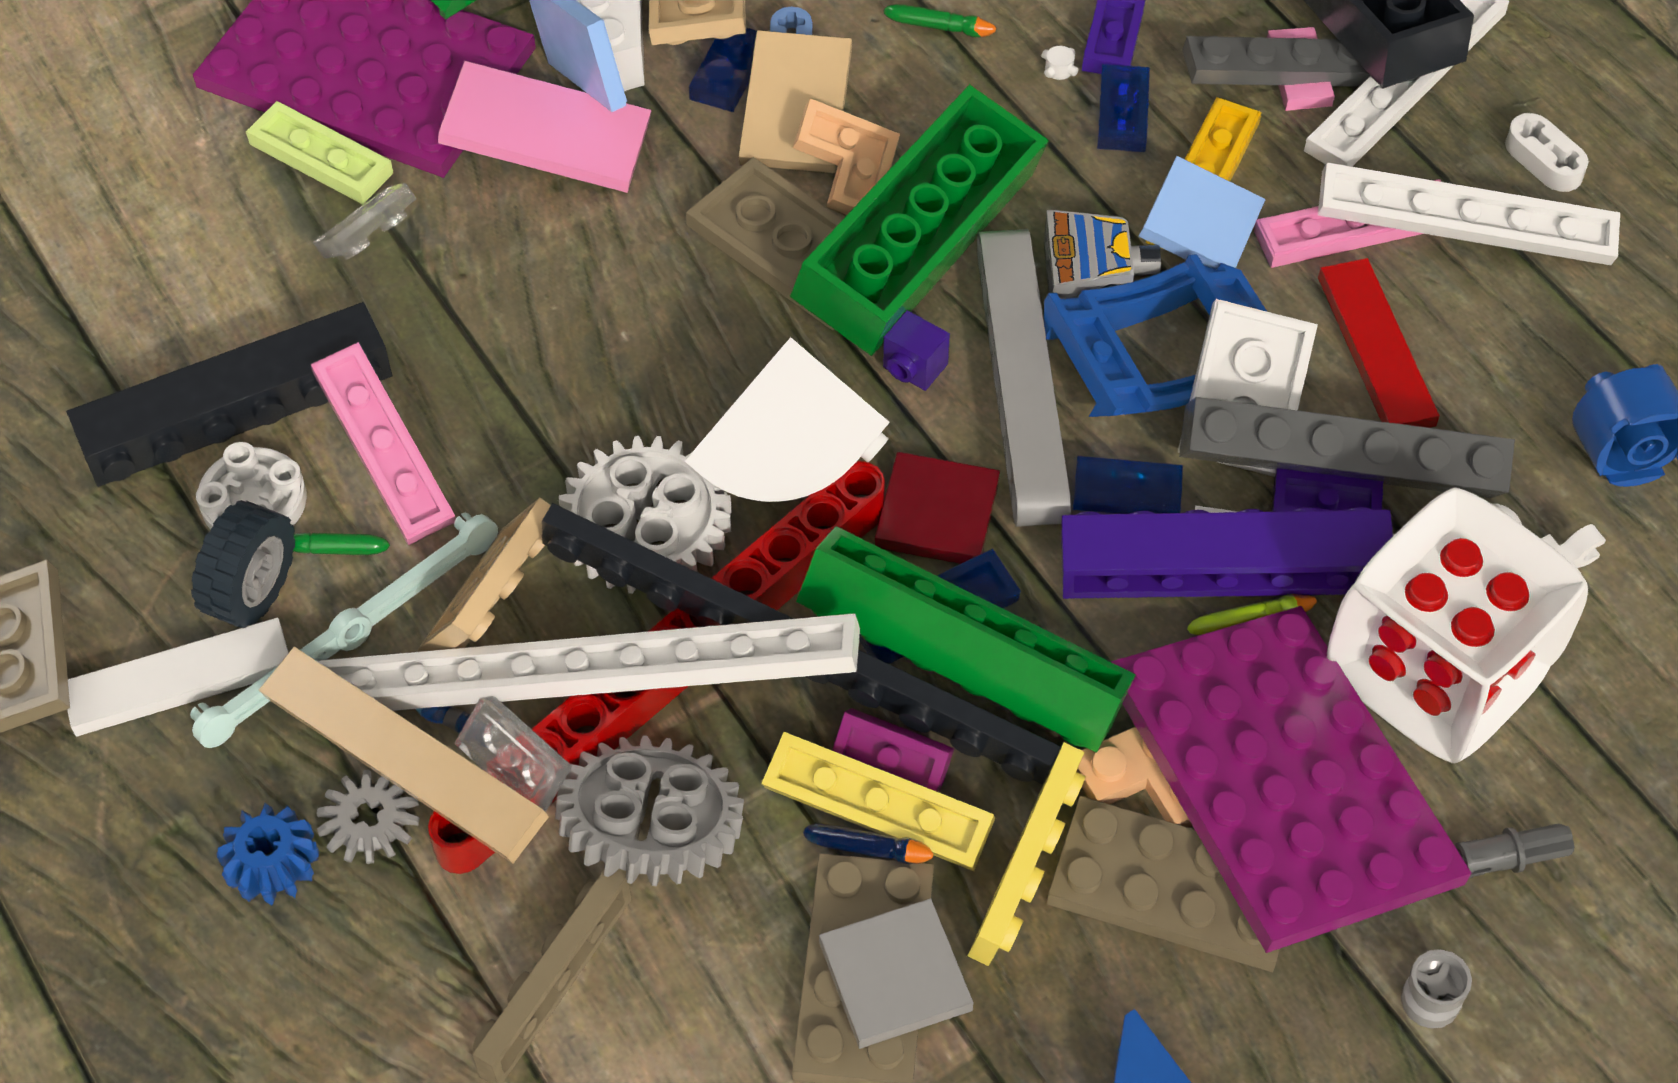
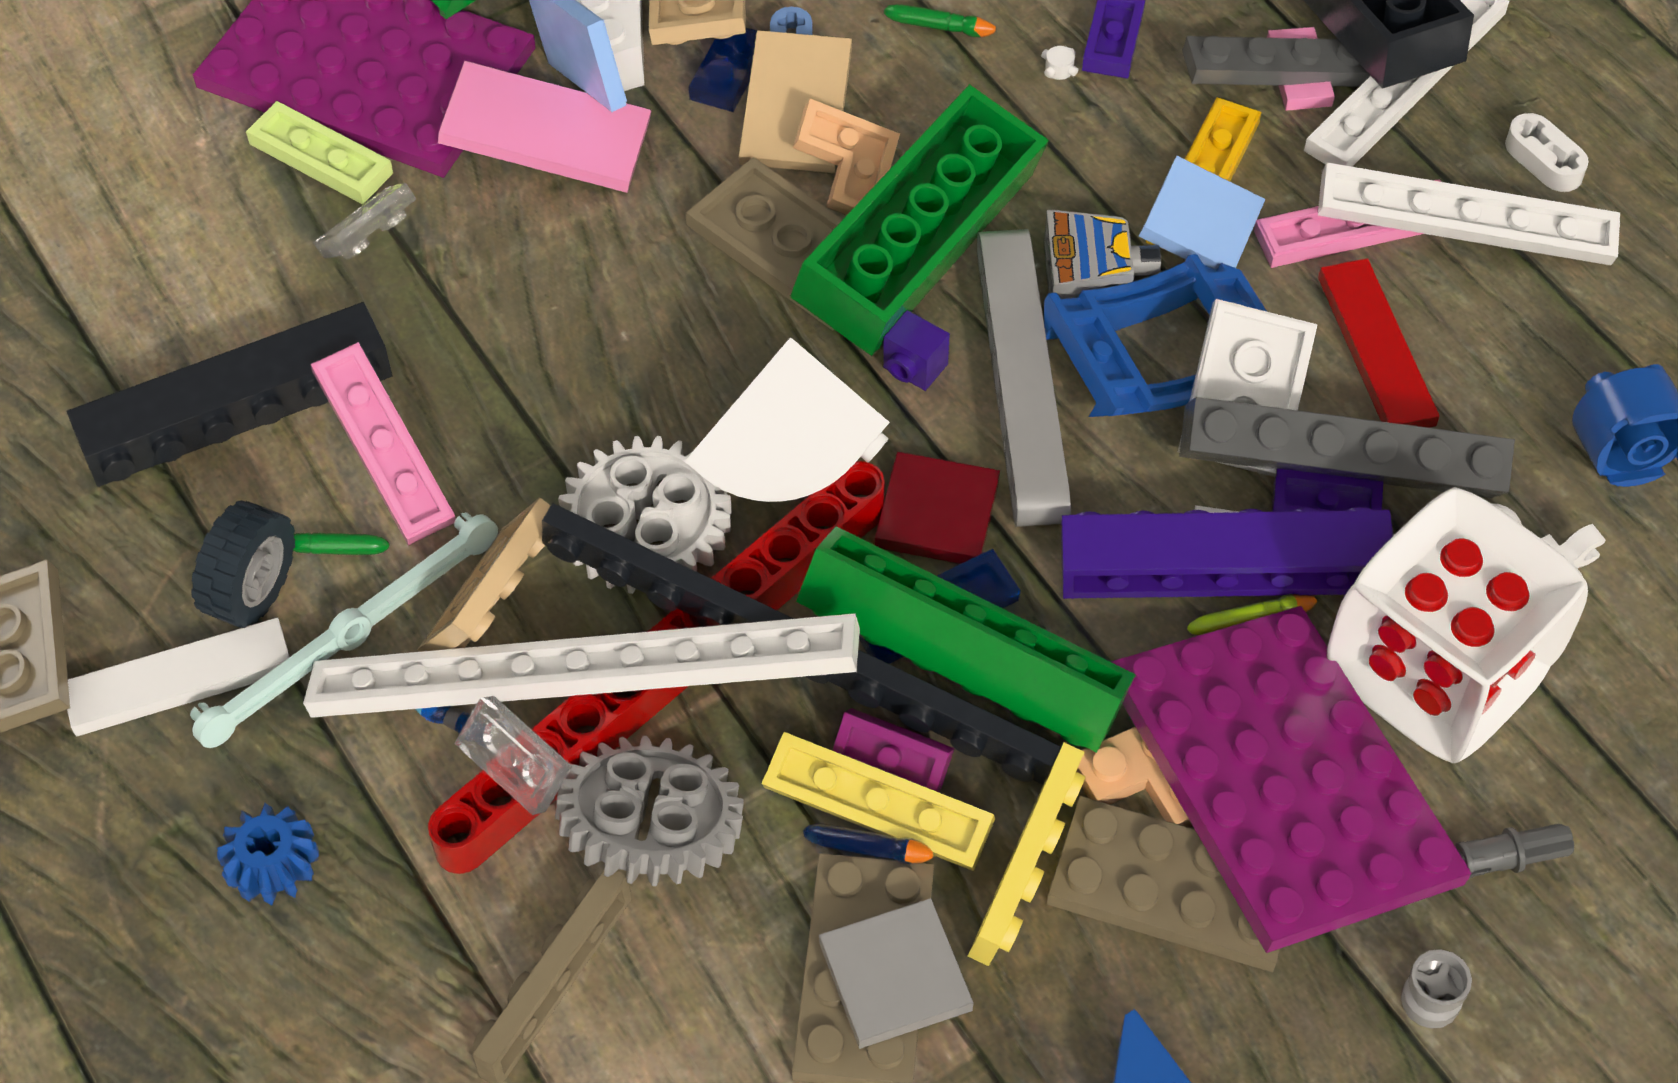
(255, 476): white tile -> none
(361, 836): light grey gear -> none
(405, 755): tan tile -> none
(1123, 108): clear blue plate -> none
(1127, 486): clear blue plate -> none

